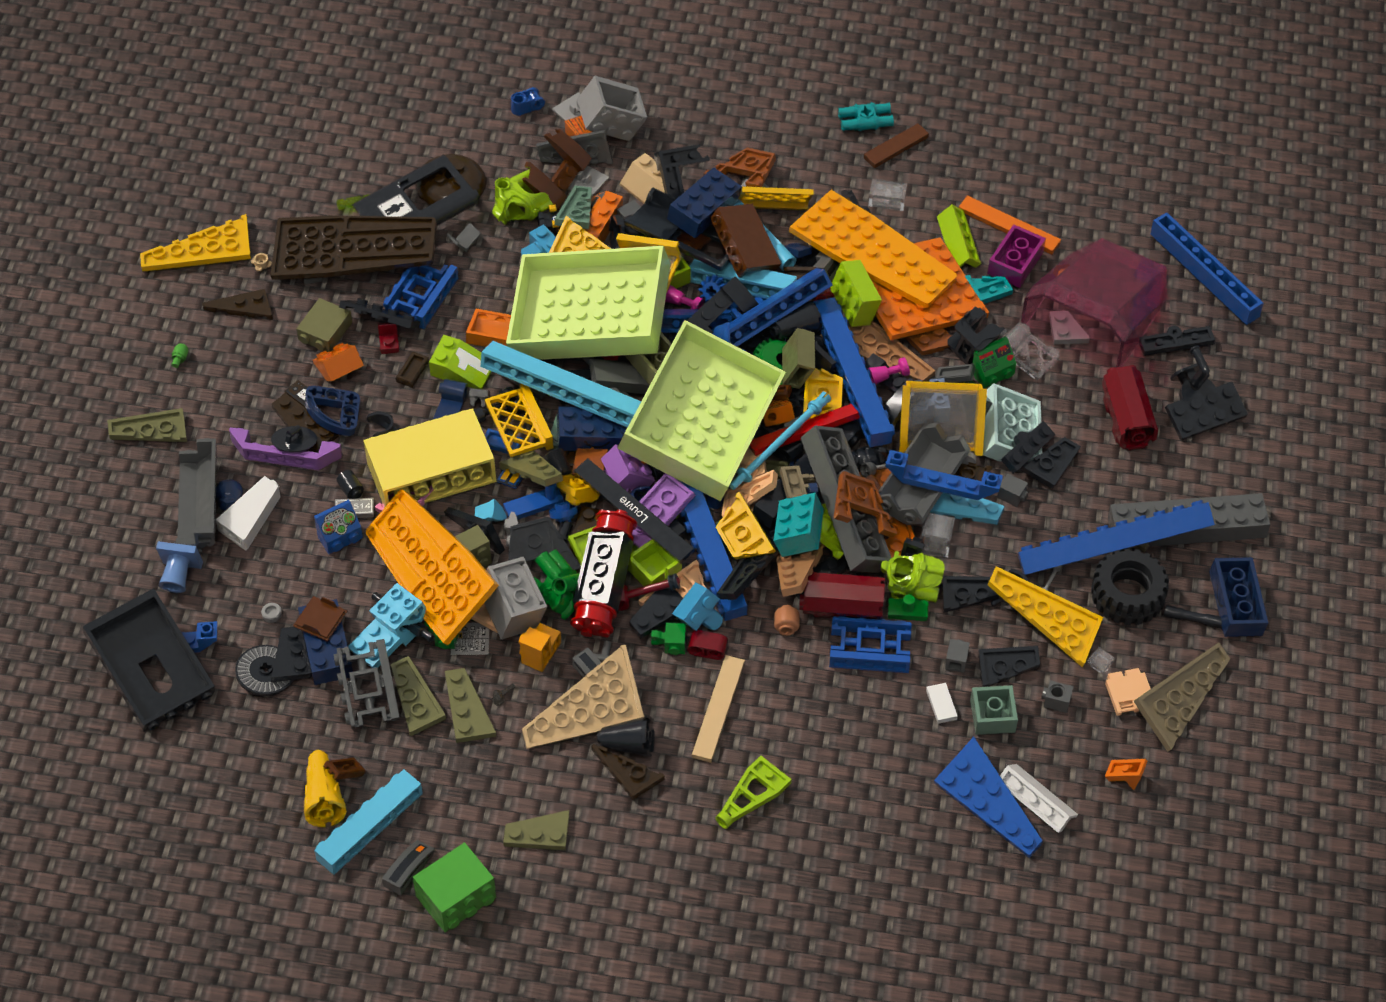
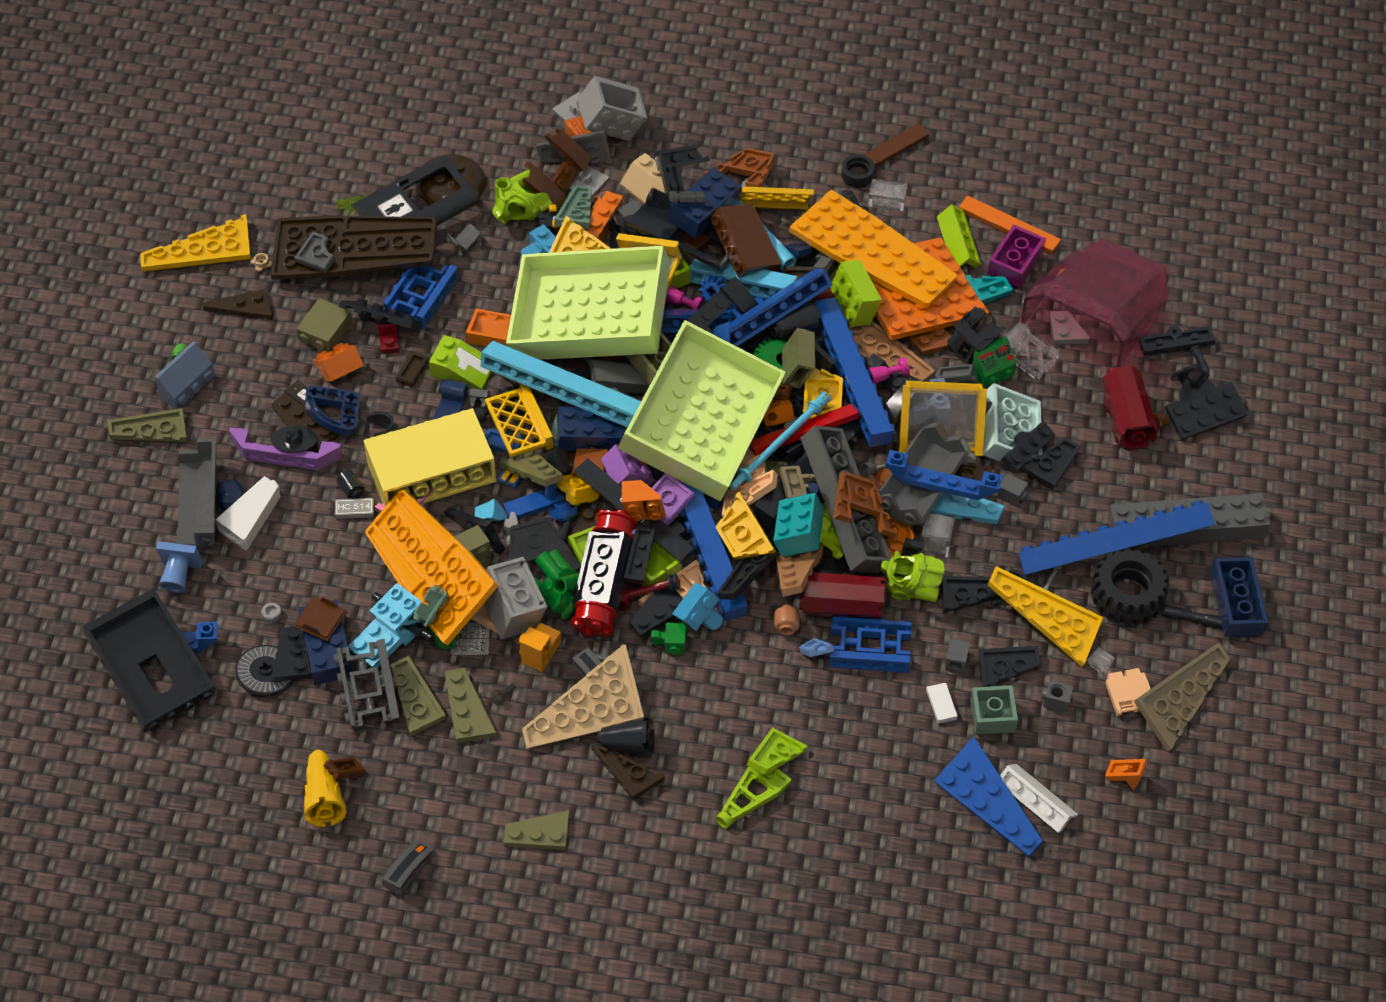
(184, 376): none -> sand blue slope
(315, 253): none -> dark grey tile
(338, 527): blue slope -> none
(368, 821): medium azure brick -> none
(427, 613): none -> sand green hinge
(454, 887): bright green container -> none
(525, 101): blue piece -> none
(640, 555): none -> black plate
(642, 501): none -> orange slope
(686, 196): none -> dark grey axle
(707, 644): dark red beam -> none
(718, 709): tan tile -> none
(775, 751): none -> lime wing
(816, 647): none -> medium blue tile
(858, 161): none -> black tyre
(865, 116): teal pin -> none
(867, 454): black hair -> none
(908, 608): green tile -> none
(1160, 420): none -> reddish brown piece
(1206, 268): blue brick -> none

